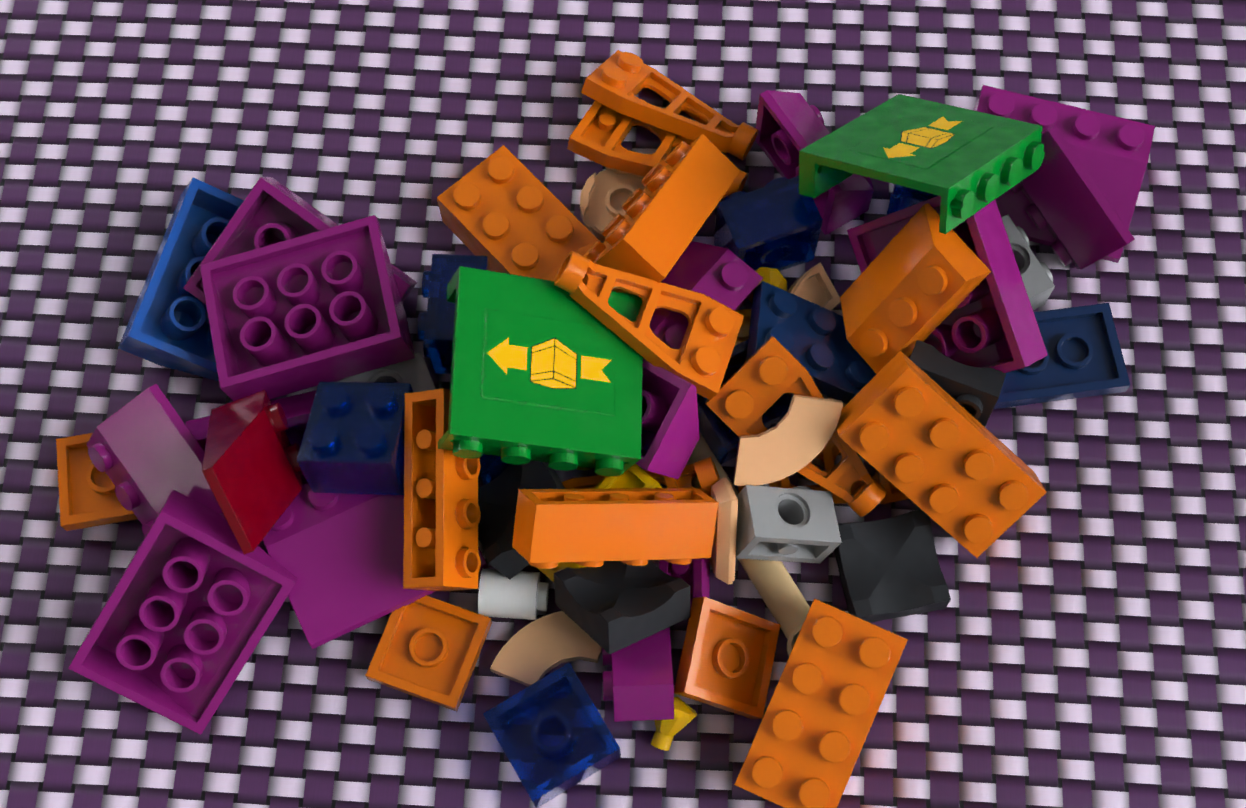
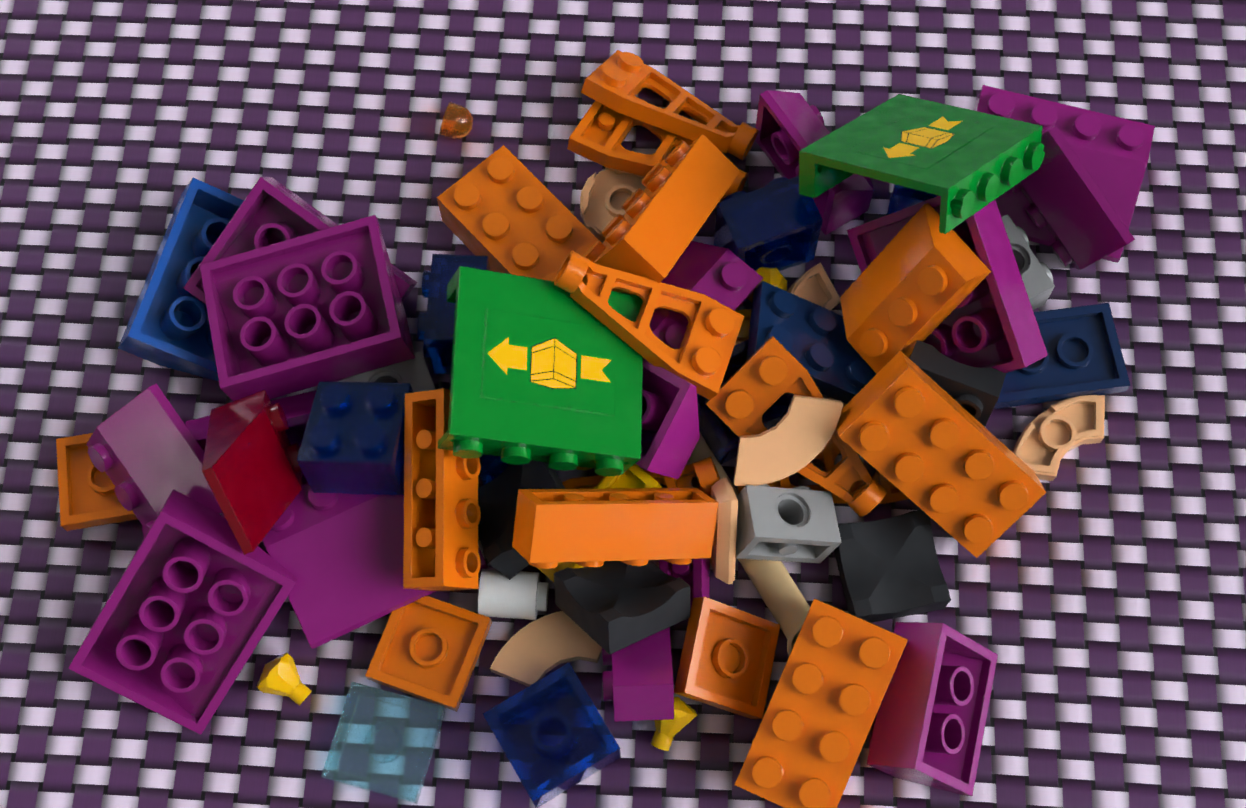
(282, 679): none -> yellow rock
(384, 742): none -> clear light blue tile
(456, 121): none -> clear orange hinge
(934, 709): none -> magenta slope
(1059, 430): none -> light nougat tile

